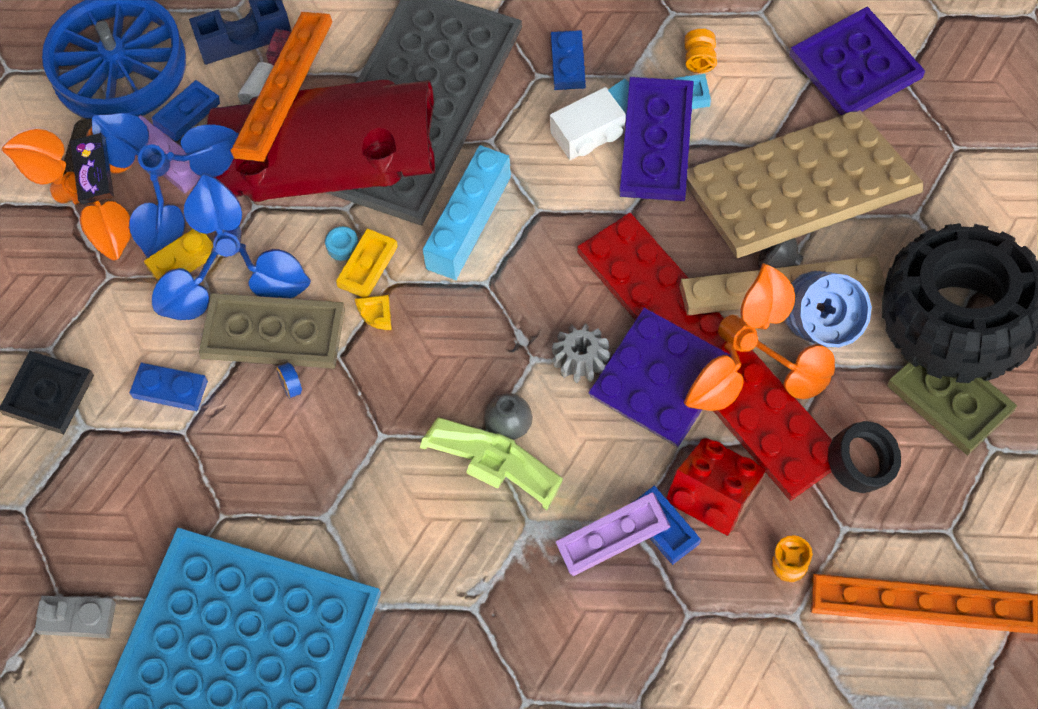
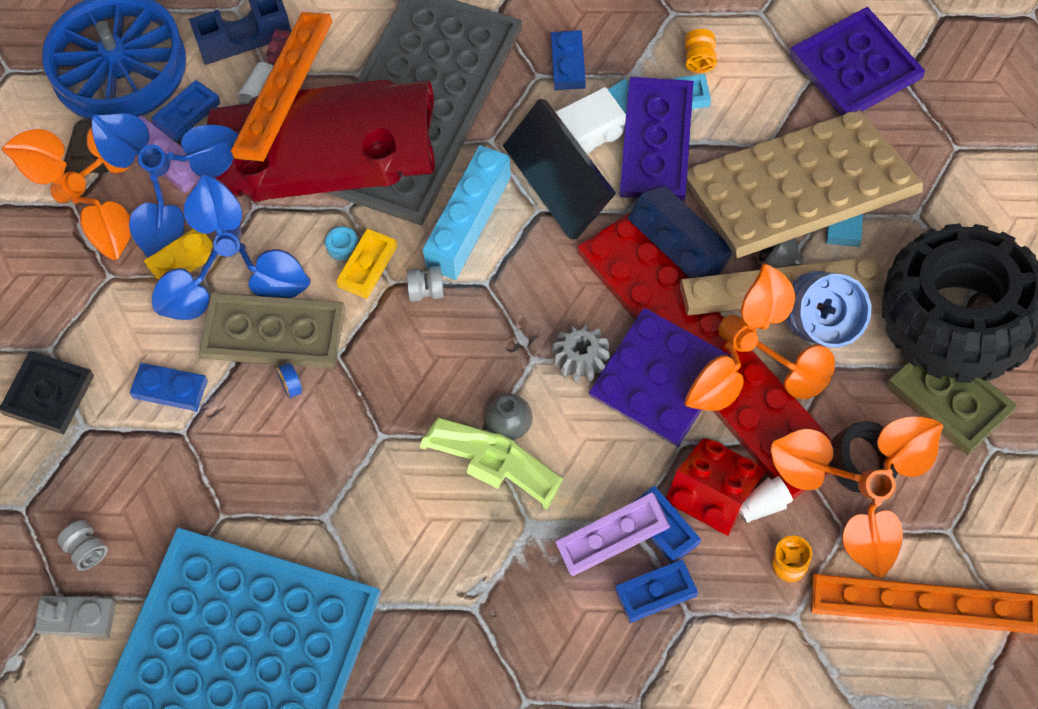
(84, 548): none -> light grey wheel
(91, 168): black tile -> none
(375, 311): yellow tile -> none
(425, 283): none -> light grey wheel
(558, 169): none -> black tile
(656, 591): none -> blue plate
(680, 233): none -> dark blue brick
(766, 499): none -> white cone
(846, 232): none -> medium azure tile
(876, 537): none -> orange plant

